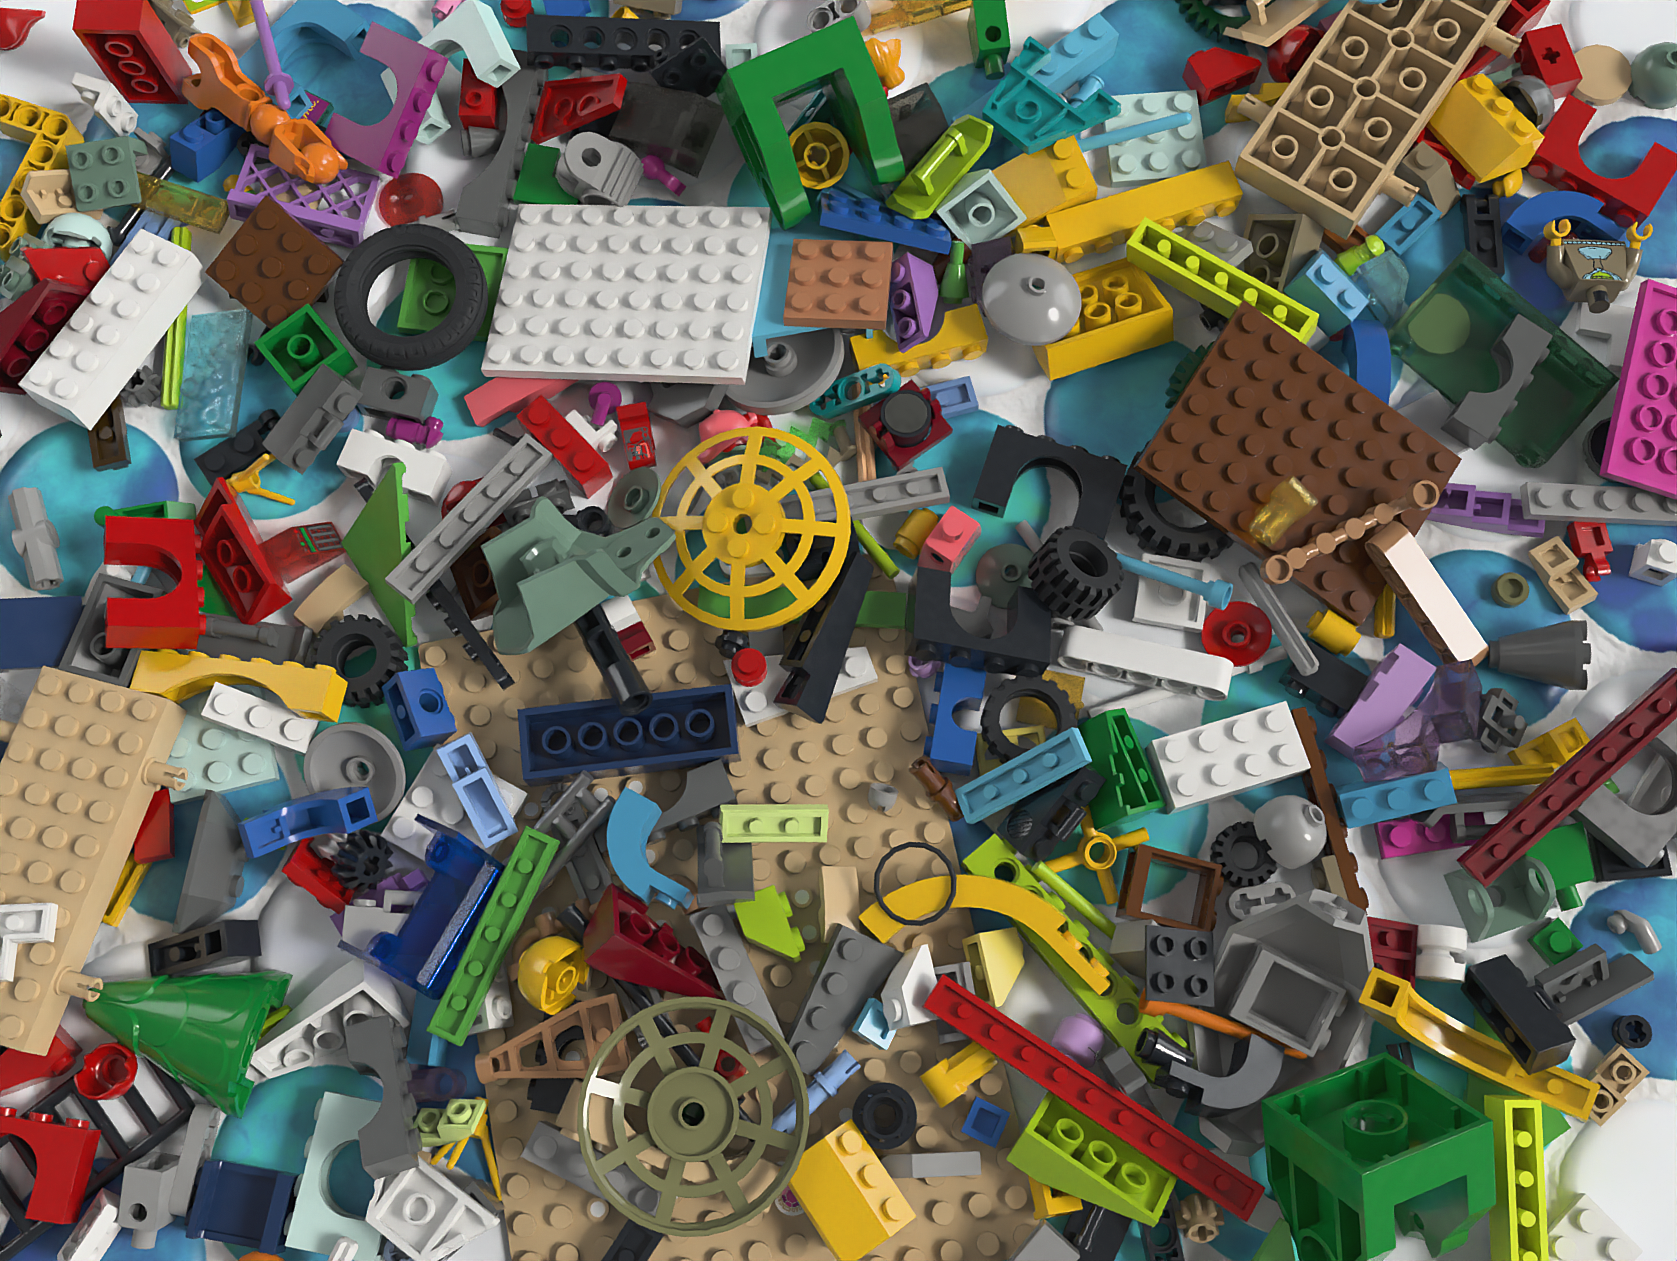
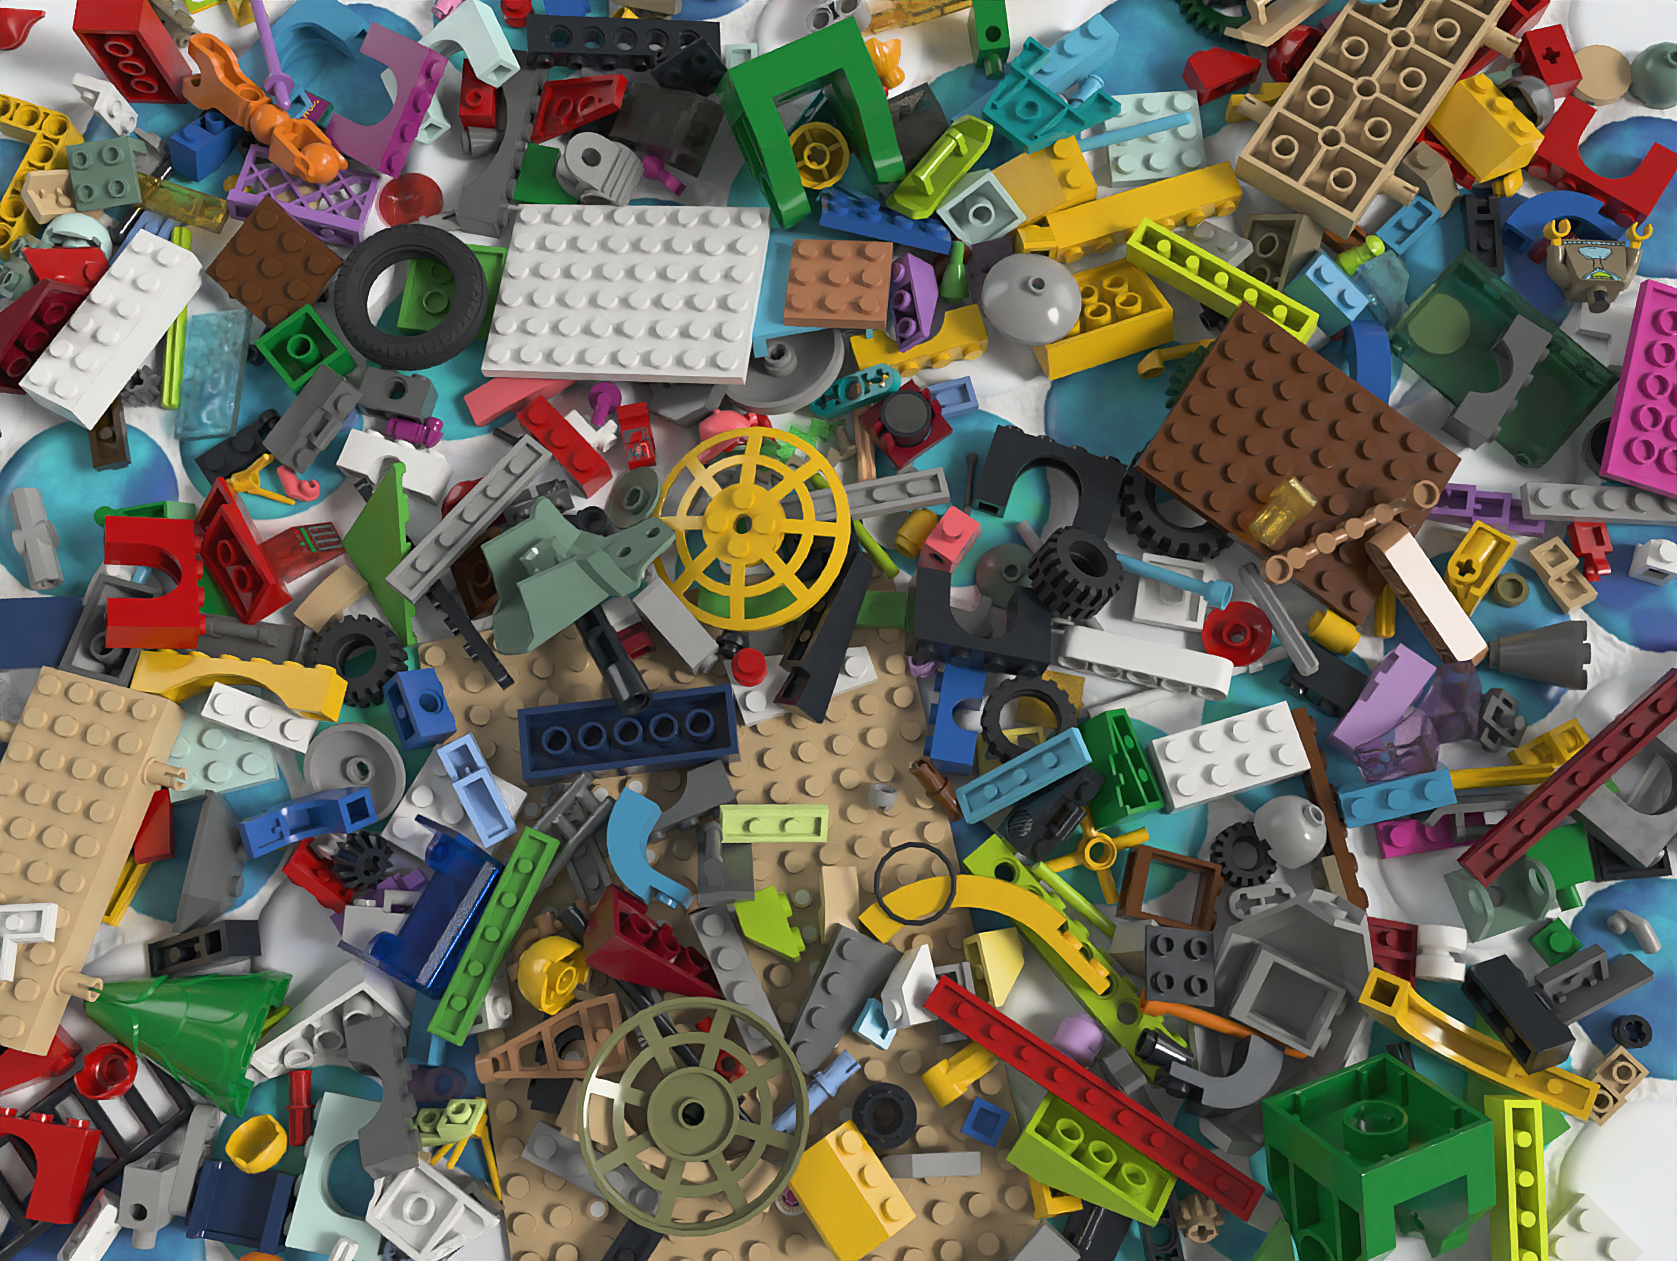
(257, 1144): none -> yellow hair
(297, 488): none -> coral arm
(299, 1107): none -> red axle
(676, 627): none -> light grey slope
(972, 459): none -> dark grey hinge
(1153, 365): none -> yellow bar
(1482, 558): none -> yellow piece

